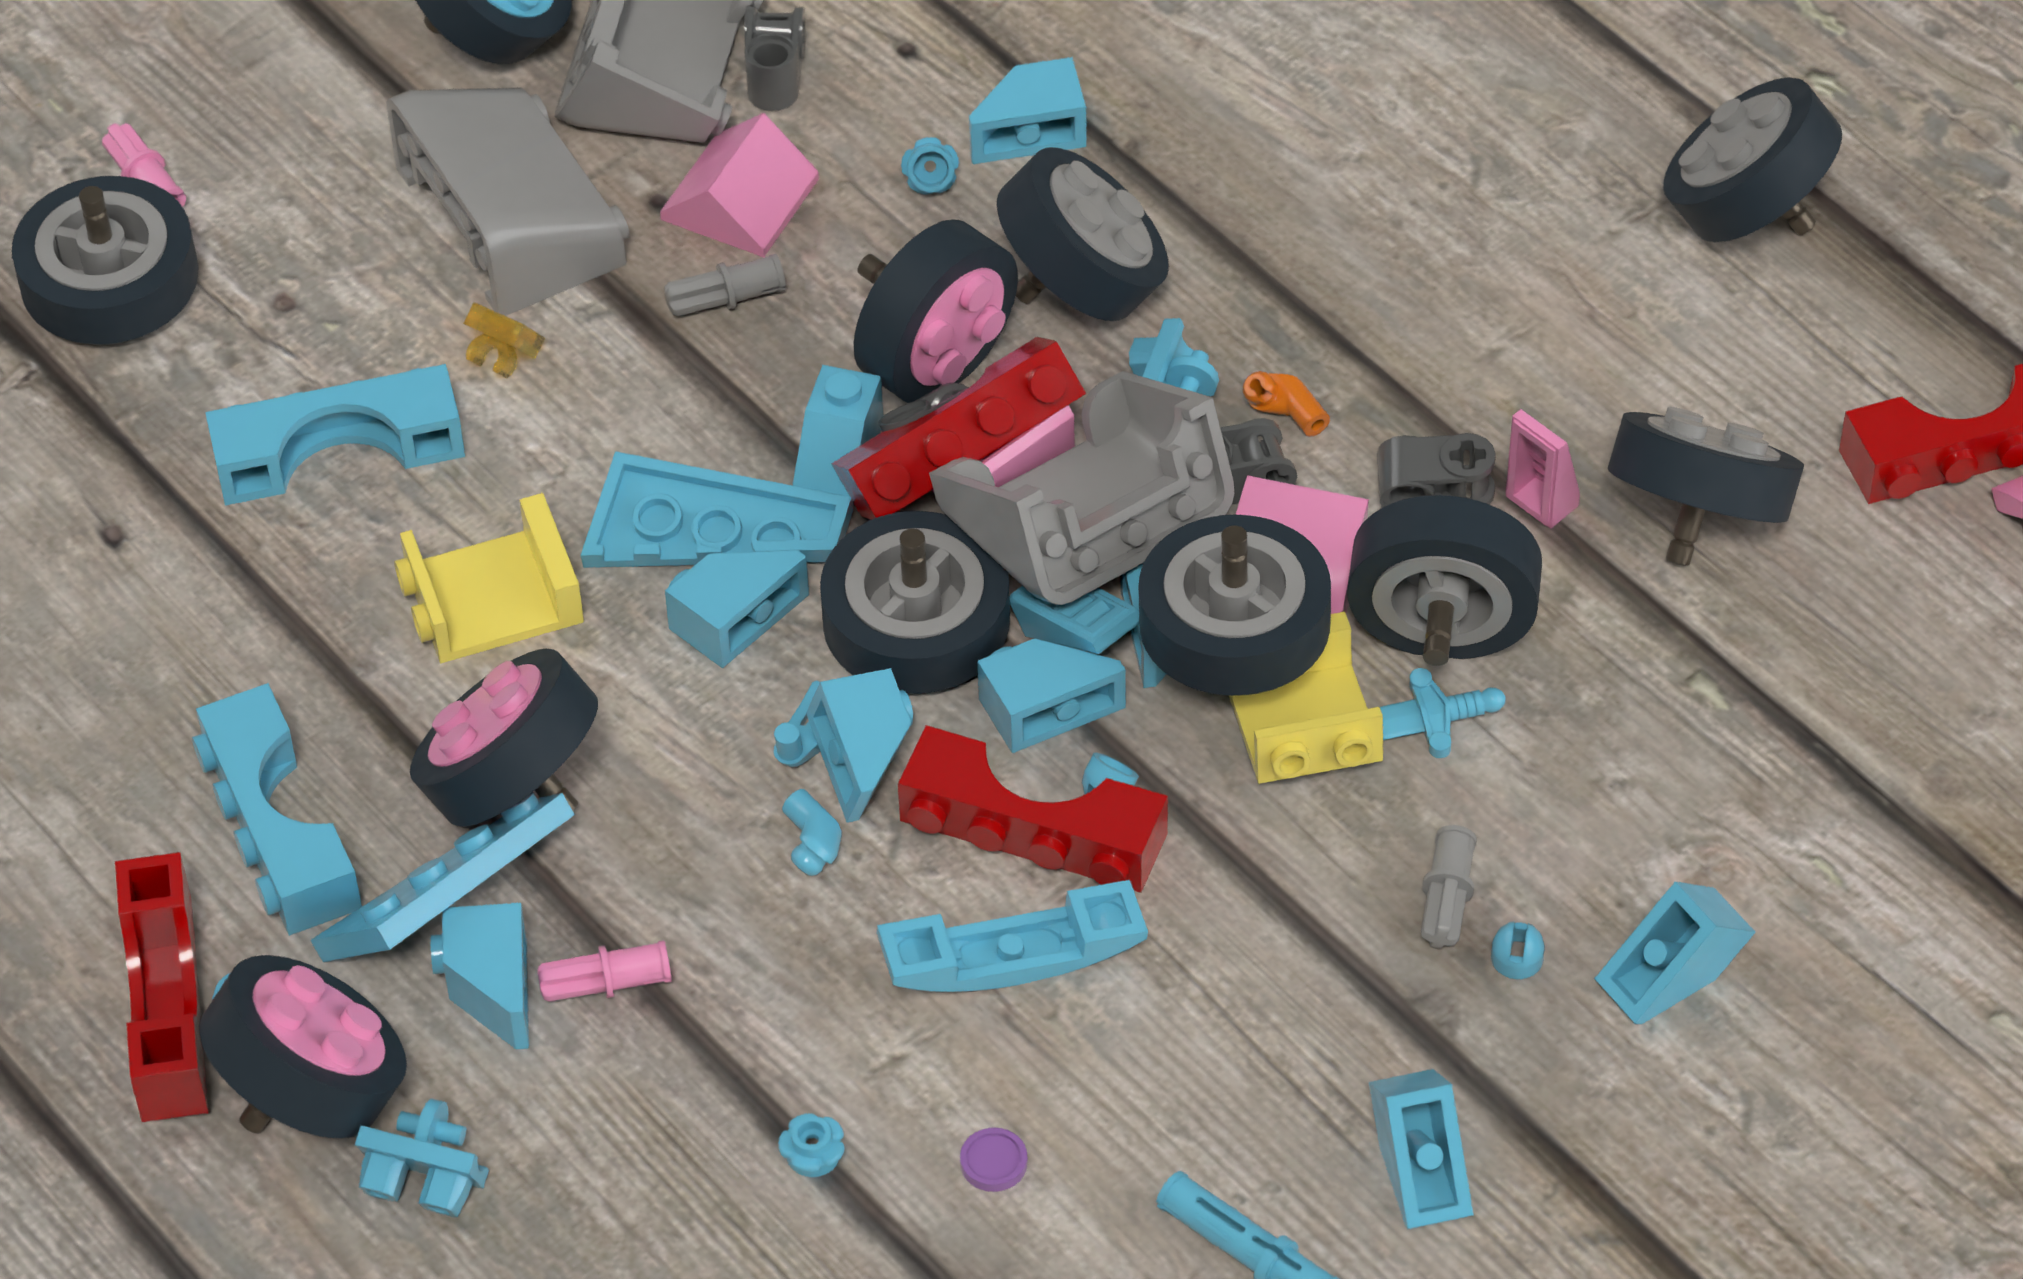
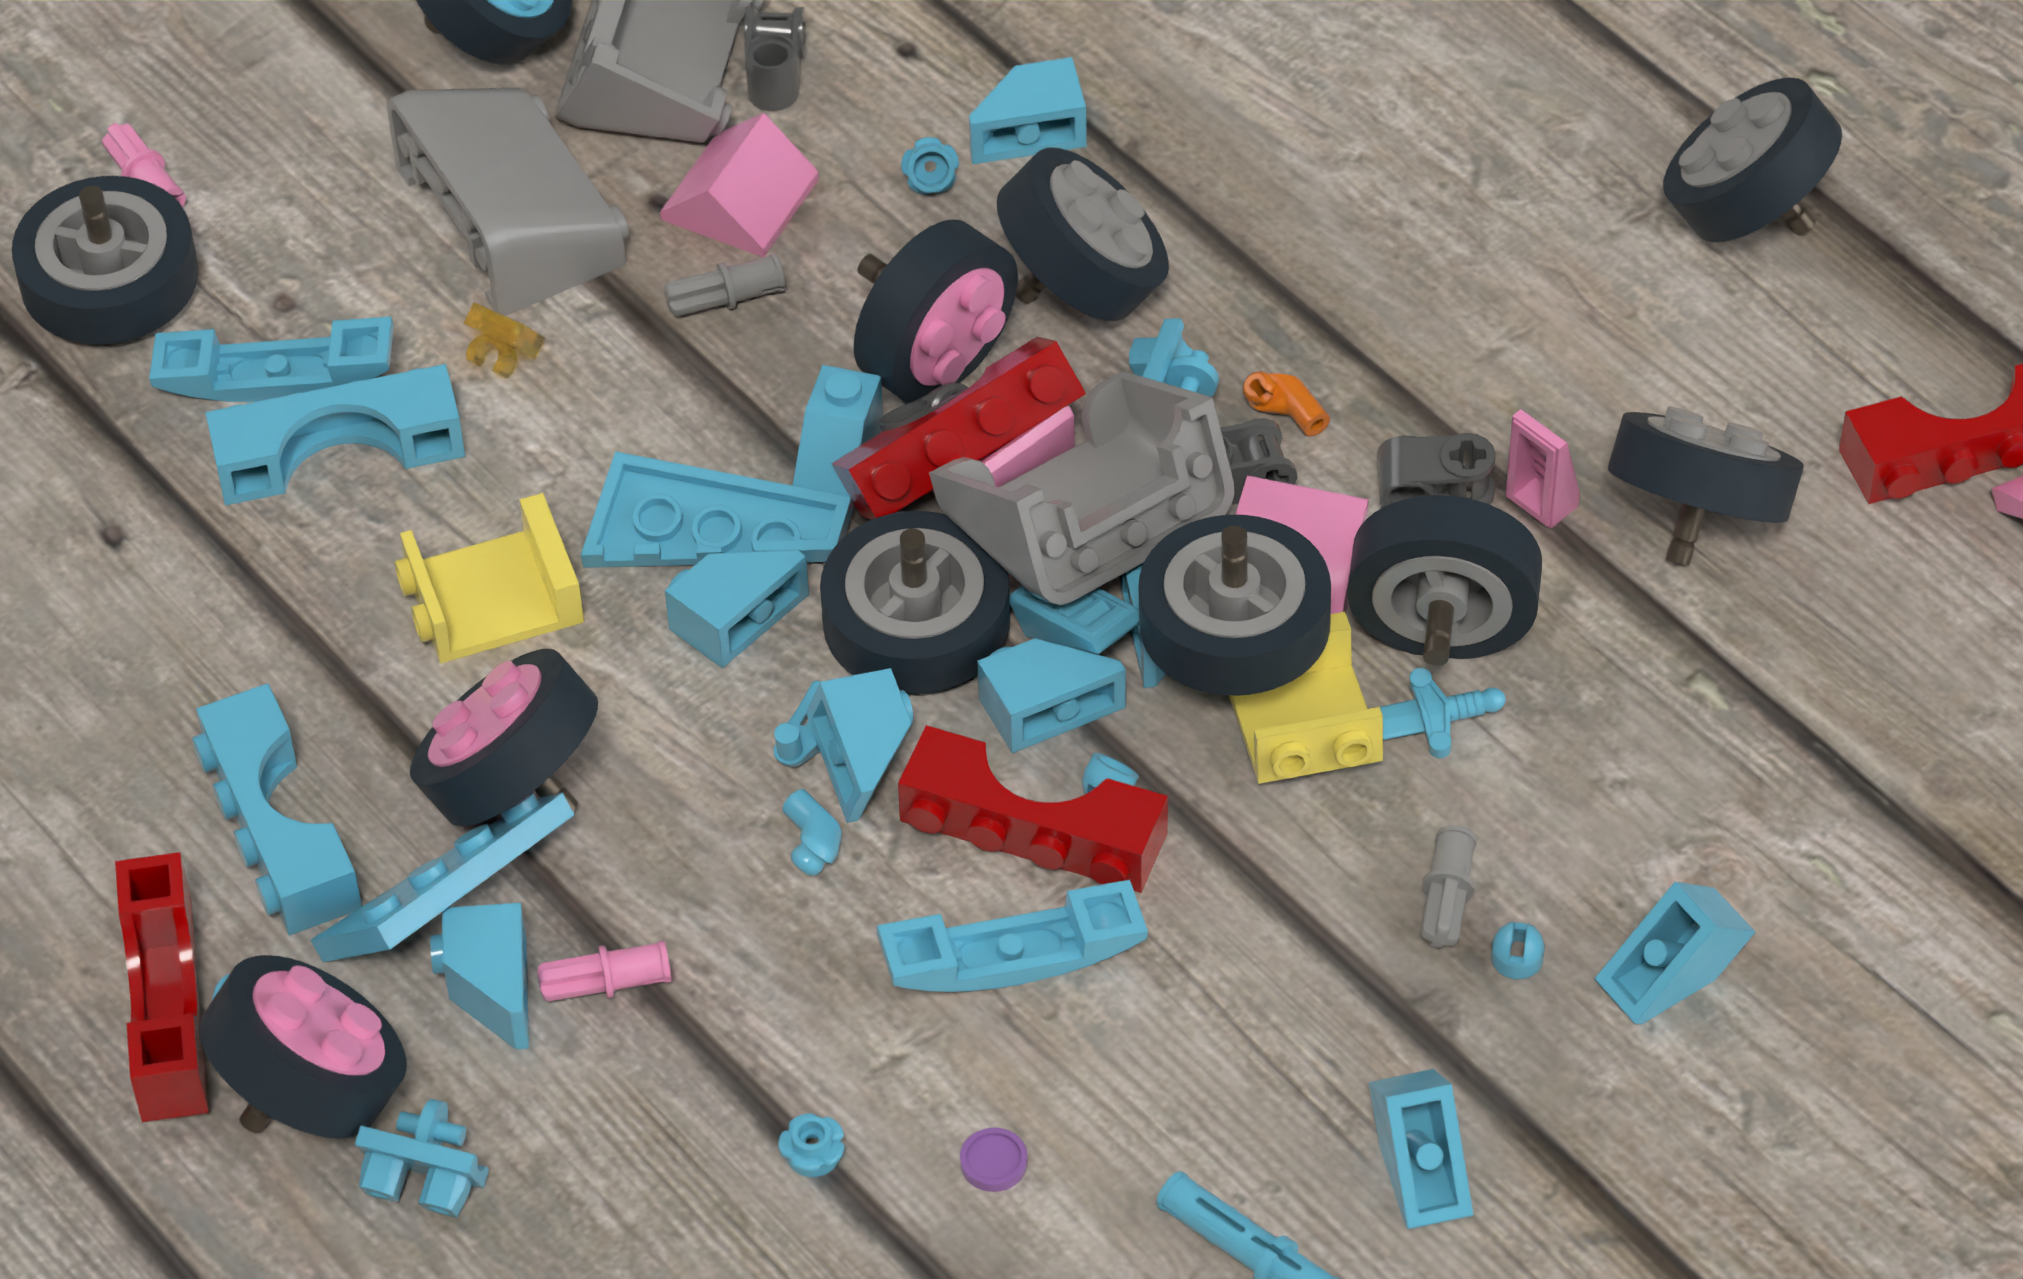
(259, 371): none -> medium azure slope

